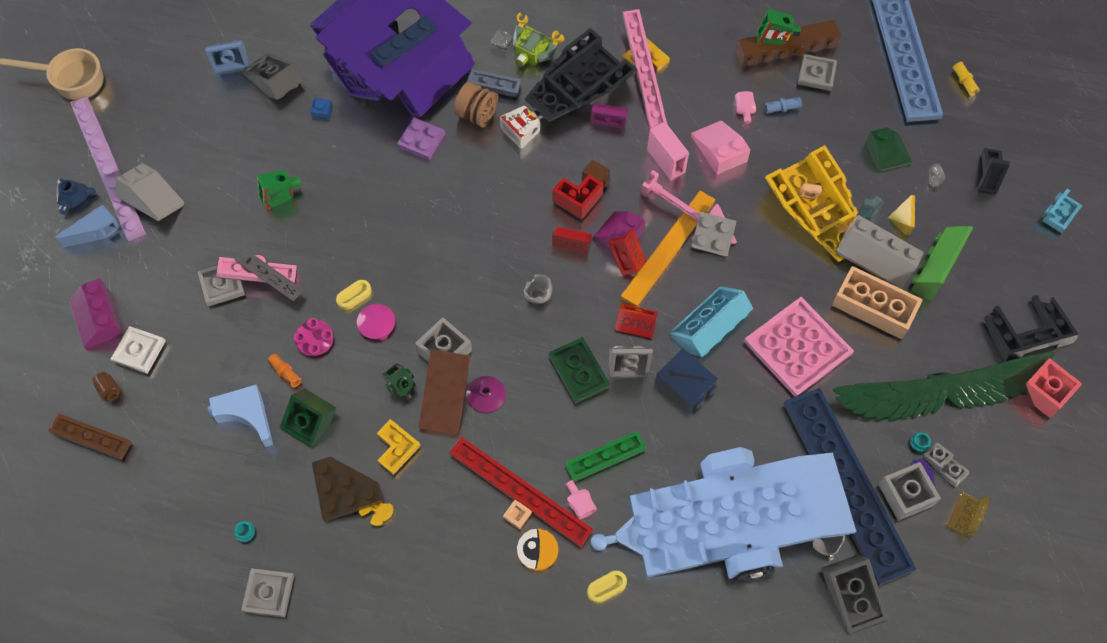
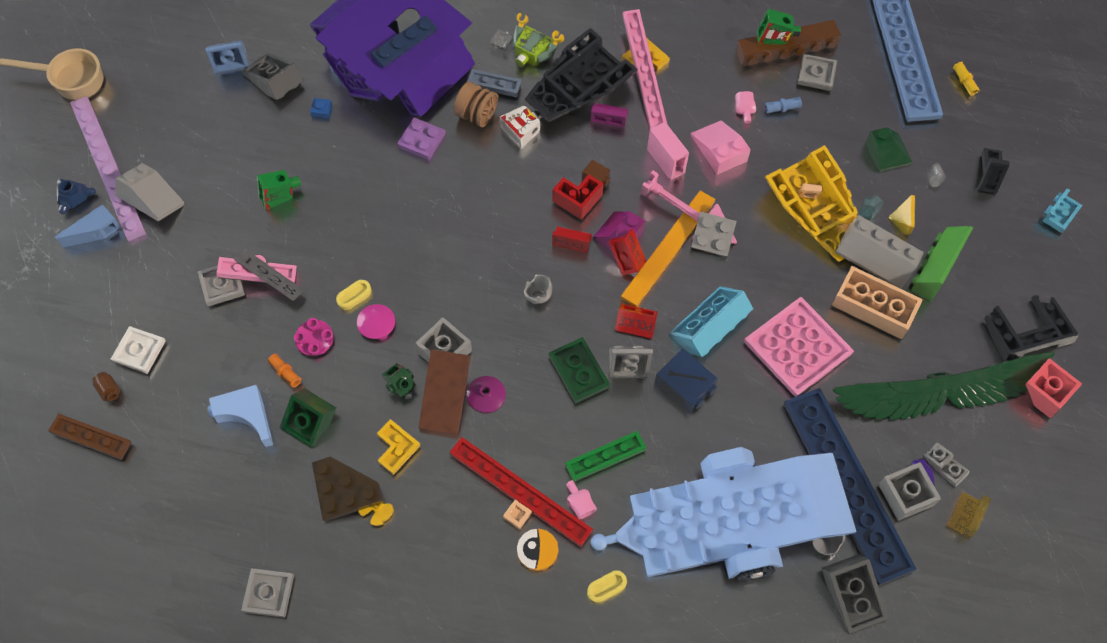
(95, 314): magenta slope -> none
(244, 531): teal plate -> none
(920, 442): teal plate -> none

